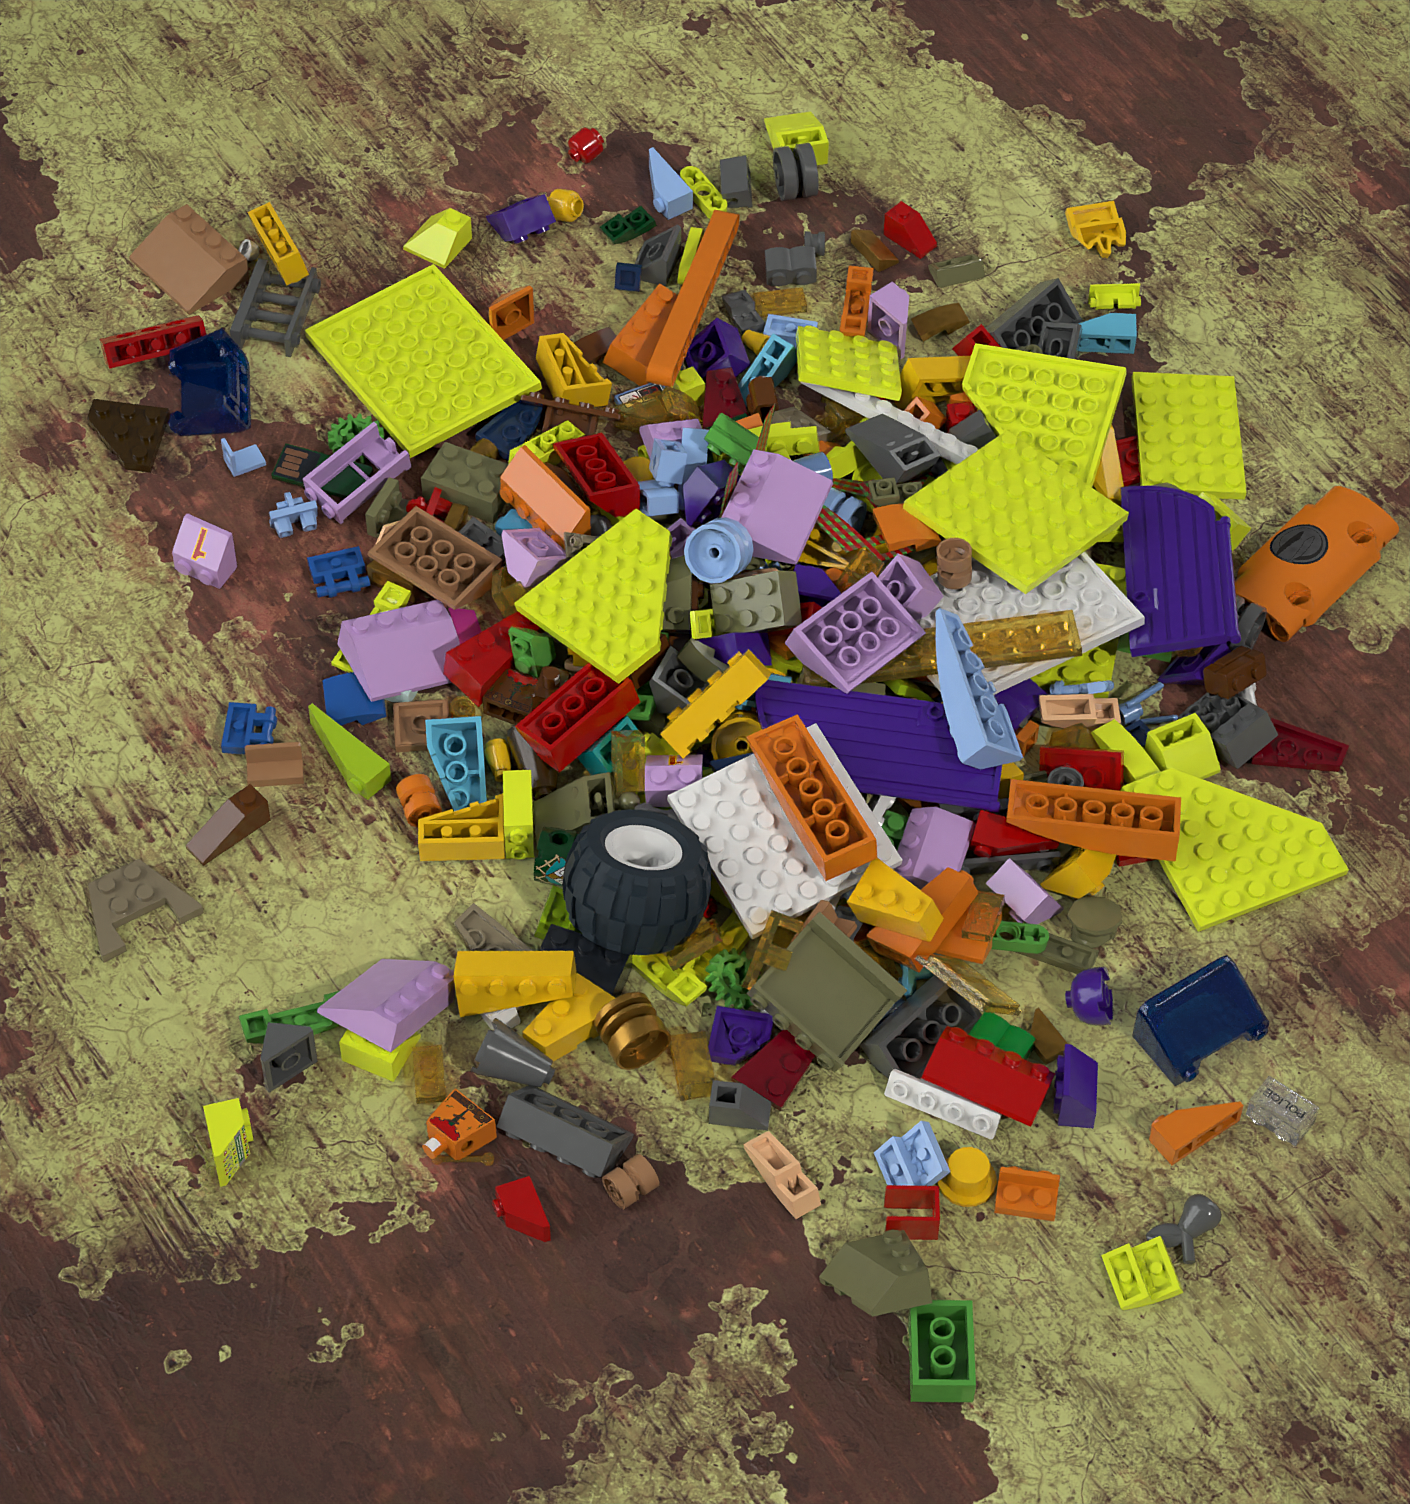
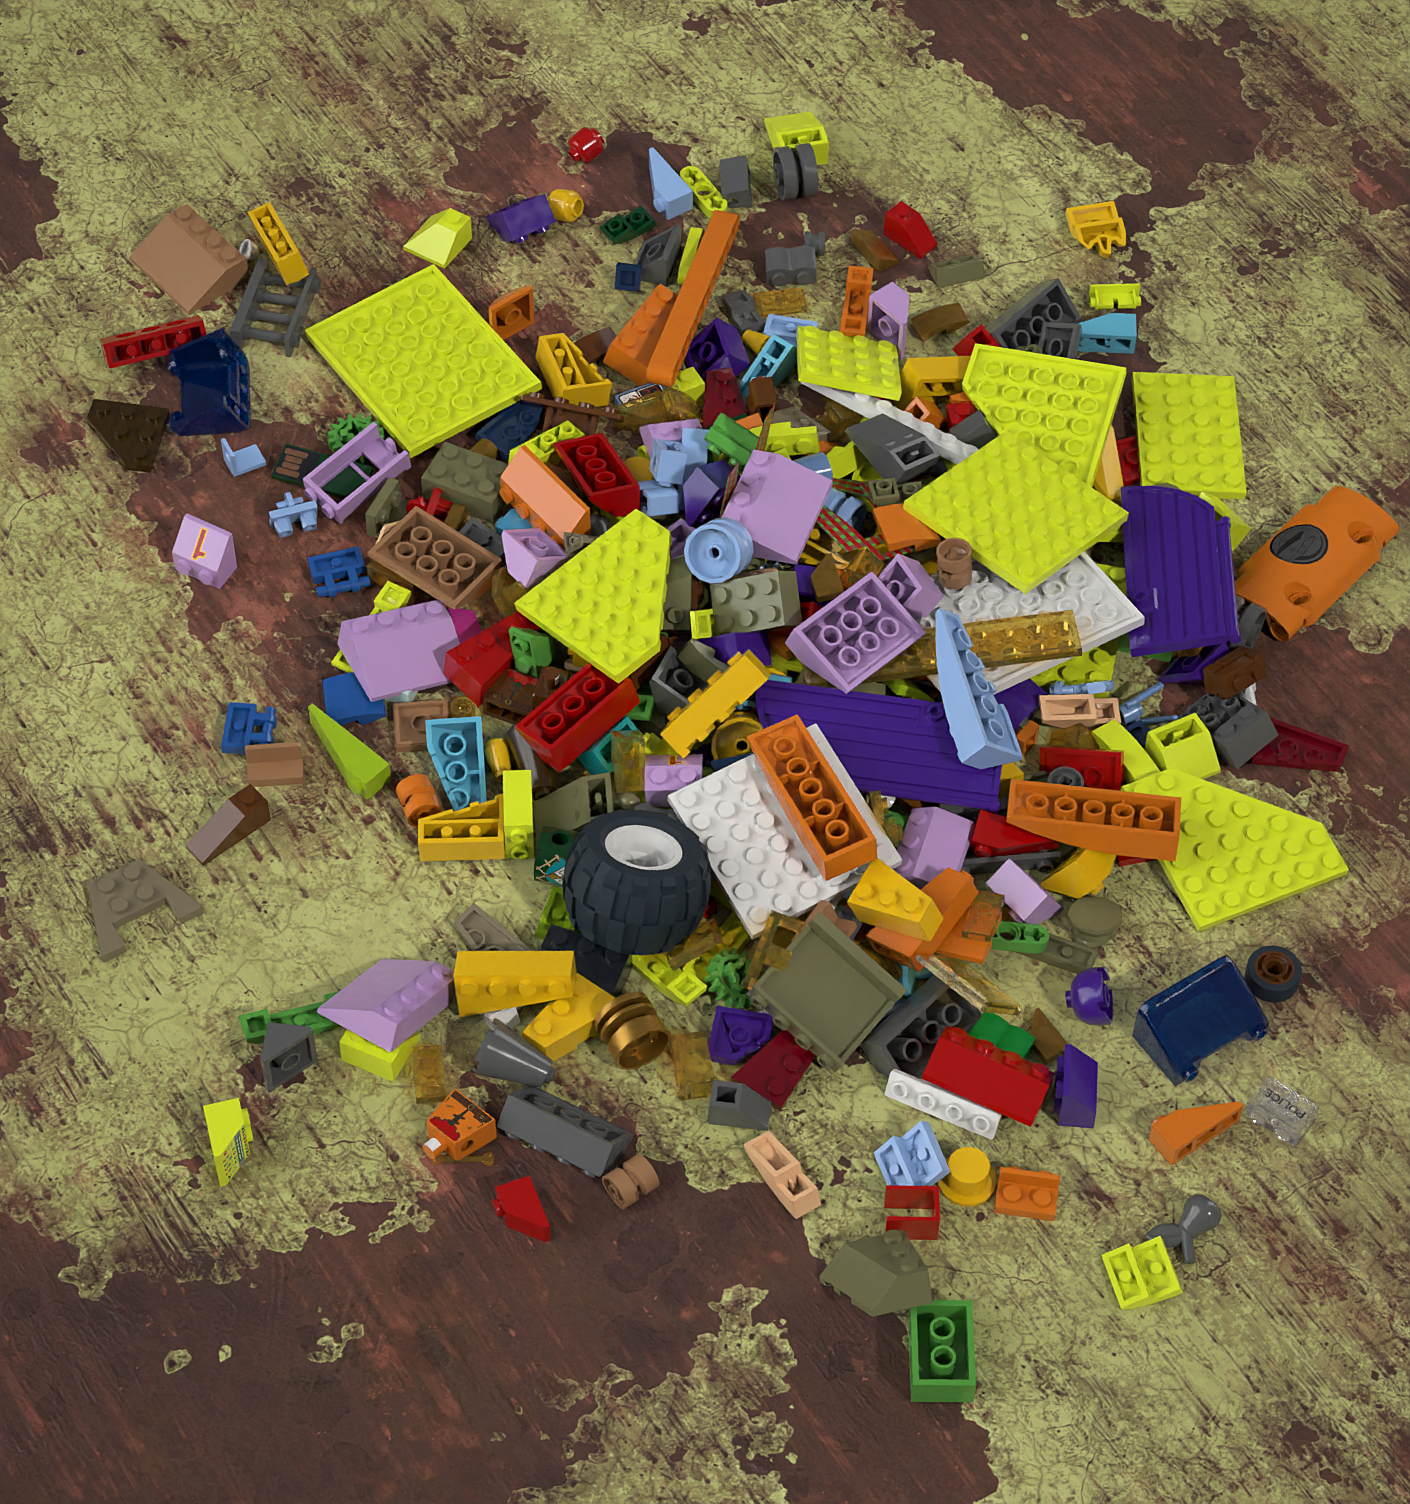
(826, 580): none -> pearl gold tile
(888, 825): none -> clear yellow slope
(1277, 961): none -> wheel

